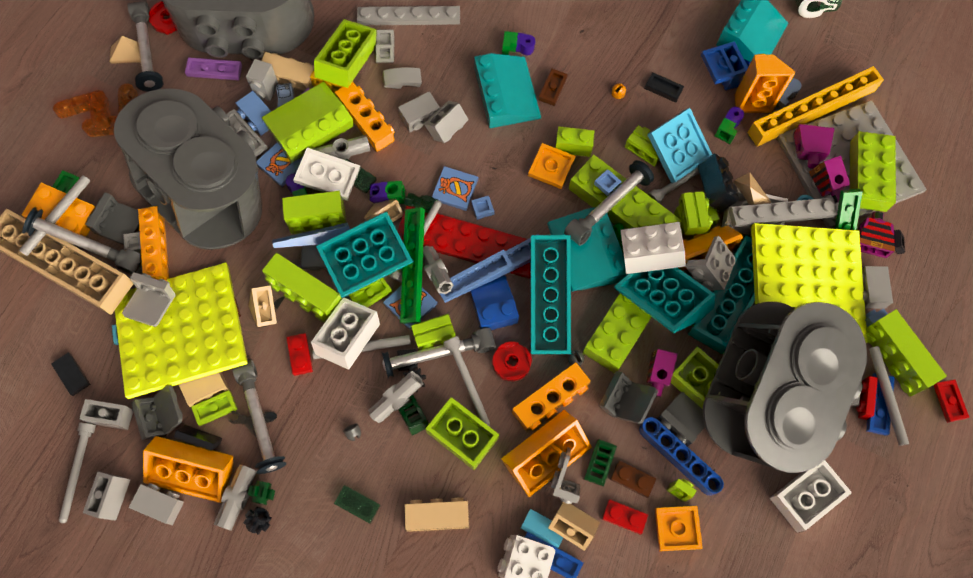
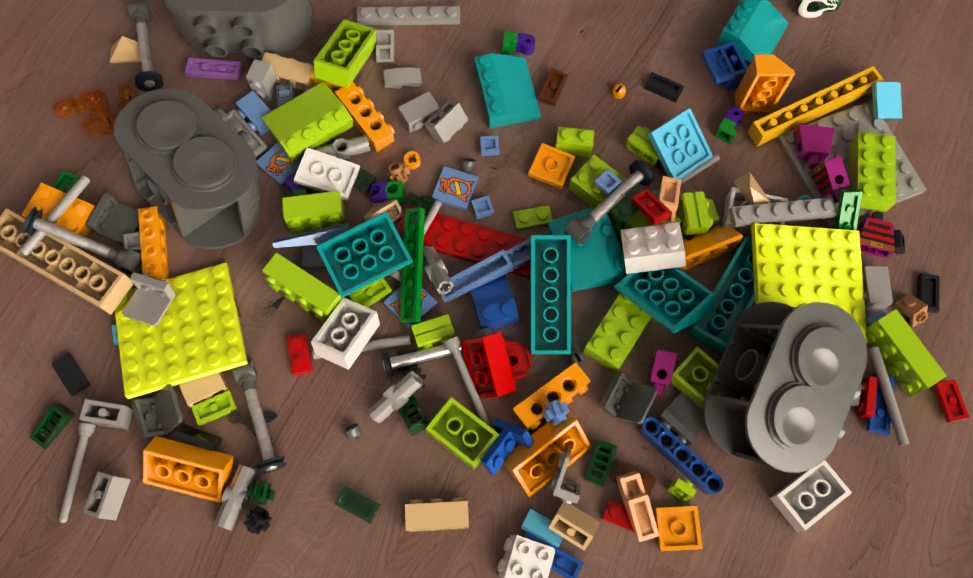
(63, 421): none -> dark green slope
(156, 504): light grey brick -> none
(157, 19): red plate -> none
(262, 306): tan slope -> none
(398, 172): none -> medium nougat gear
(413, 165): none -> light orange bush
(468, 164): none -> dark grey hinge
(488, 365): none -> red slope
(489, 145): none -> medium blue plate
(504, 444): none -> blue bracket
(532, 218): none -> lime plate
(556, 412): none -> medium blue gear
(626, 209): none -> clear green plate
(637, 506): none -> light nougat slope
(651, 206): none -> red plate
(669, 196): none -> light nougat slope
(716, 268): light grey bracket -> none
(718, 183): black brick -> none
(790, 93): sand blue leg -> none
(887, 100): none -> medium azure slope
(912, 308): none -> medium nougat bracket
(928, 291): none -> black tile

